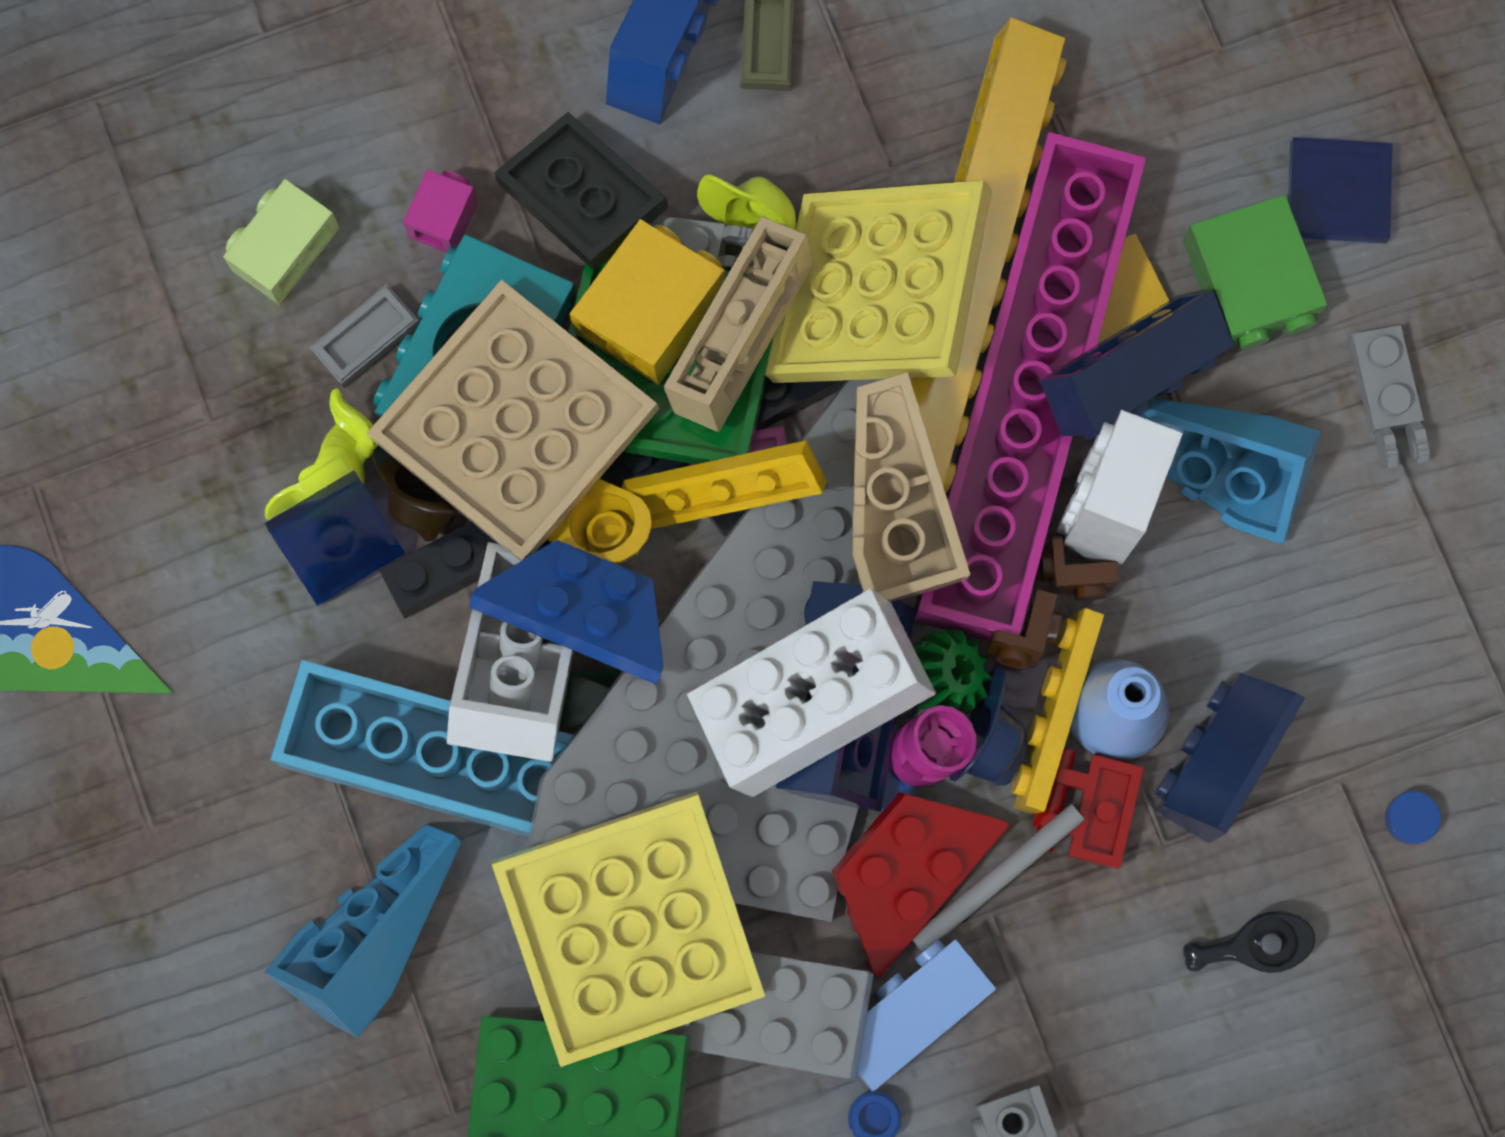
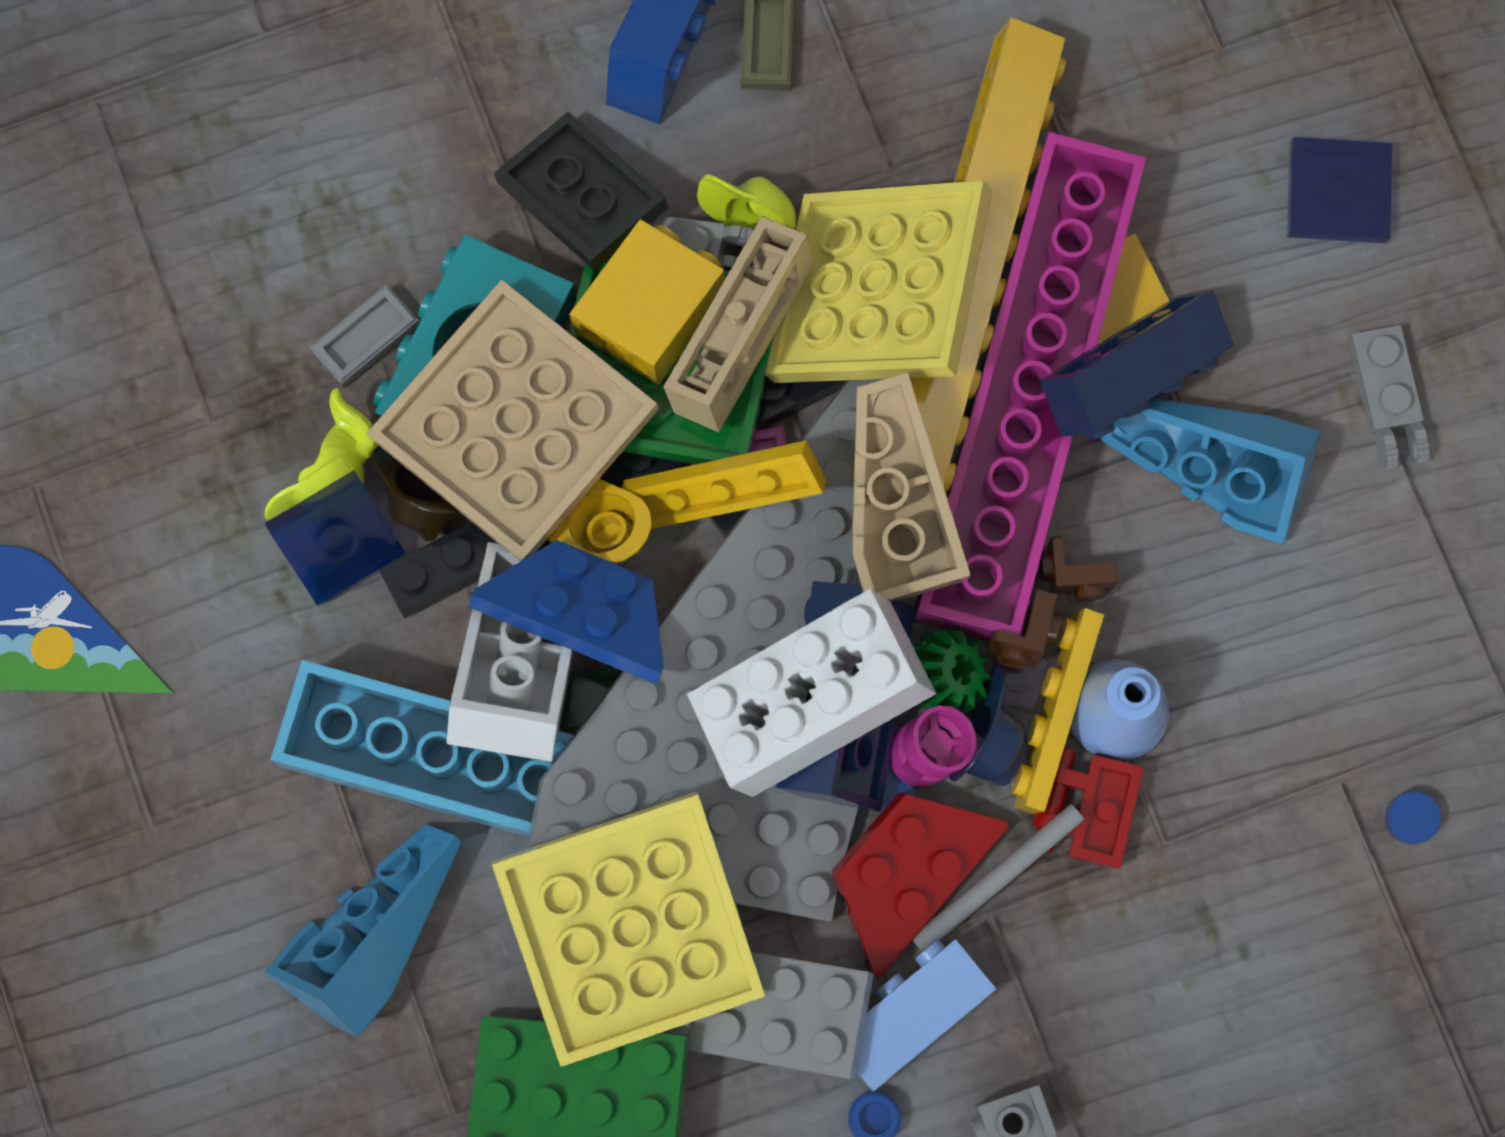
(280, 240): yellowish green brick -> none
(441, 210): dark pink brick -> none
(1117, 489): white brick -> none
(1226, 755): dark blue slope -> none
(1257, 271): bright green brick -> none
(1265, 943): black piece -> none

